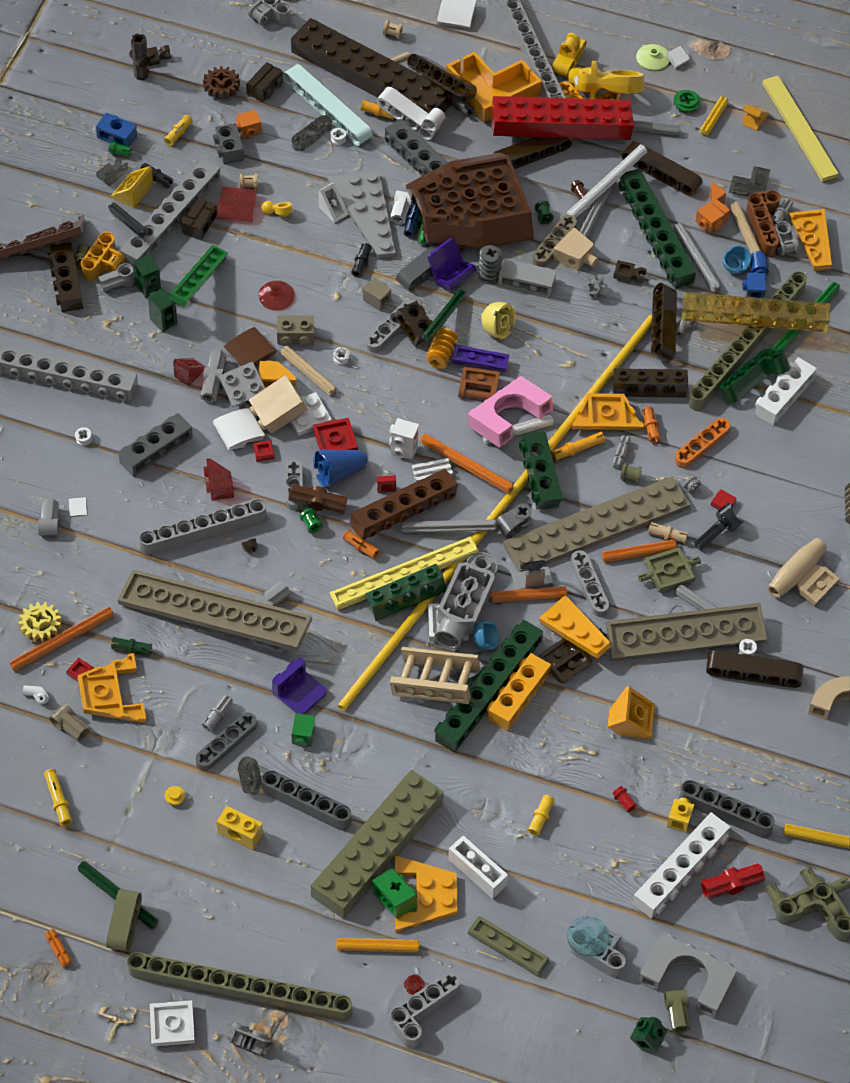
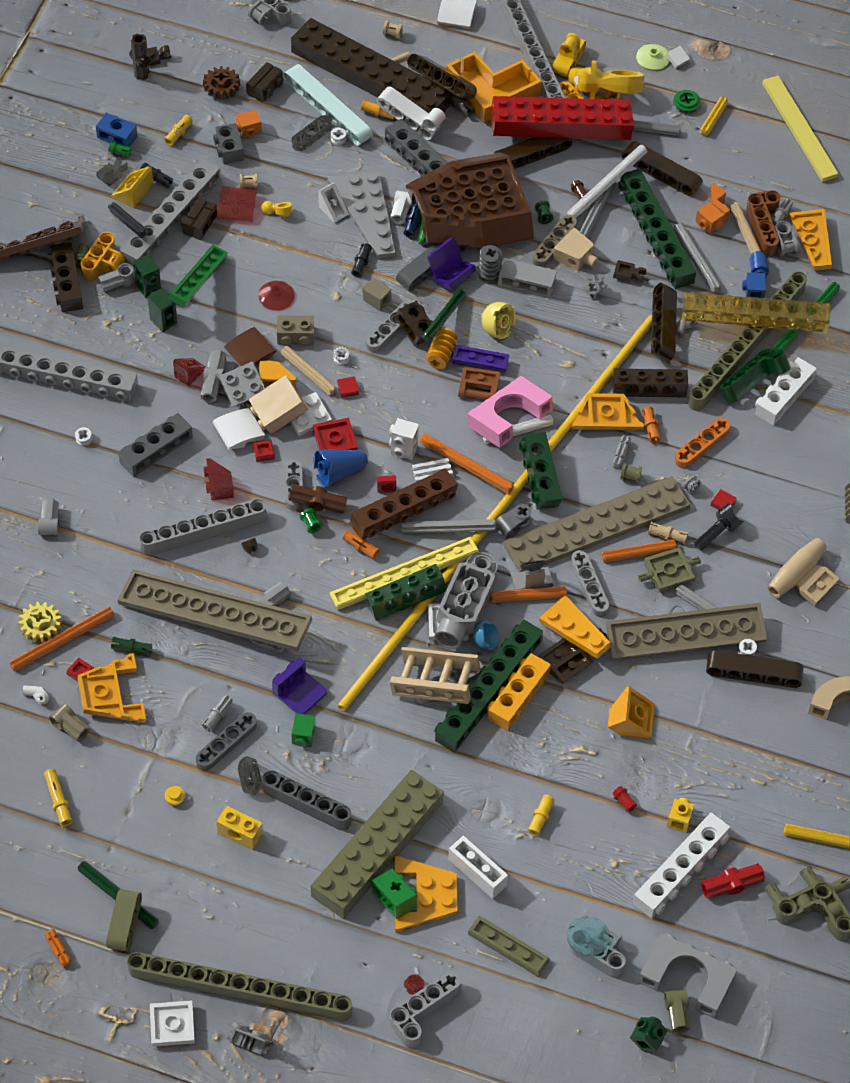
(77, 506): white sticker -> none
(348, 387): none -> red tile
(380, 945): light orange axle -> none
(571, 449): light orange pin -> none
(731, 816): dark grey beam -> none
(737, 259): dark azure hair -> none
(745, 186): clear smoke plate -> none
(754, 117): light orange slope -> none

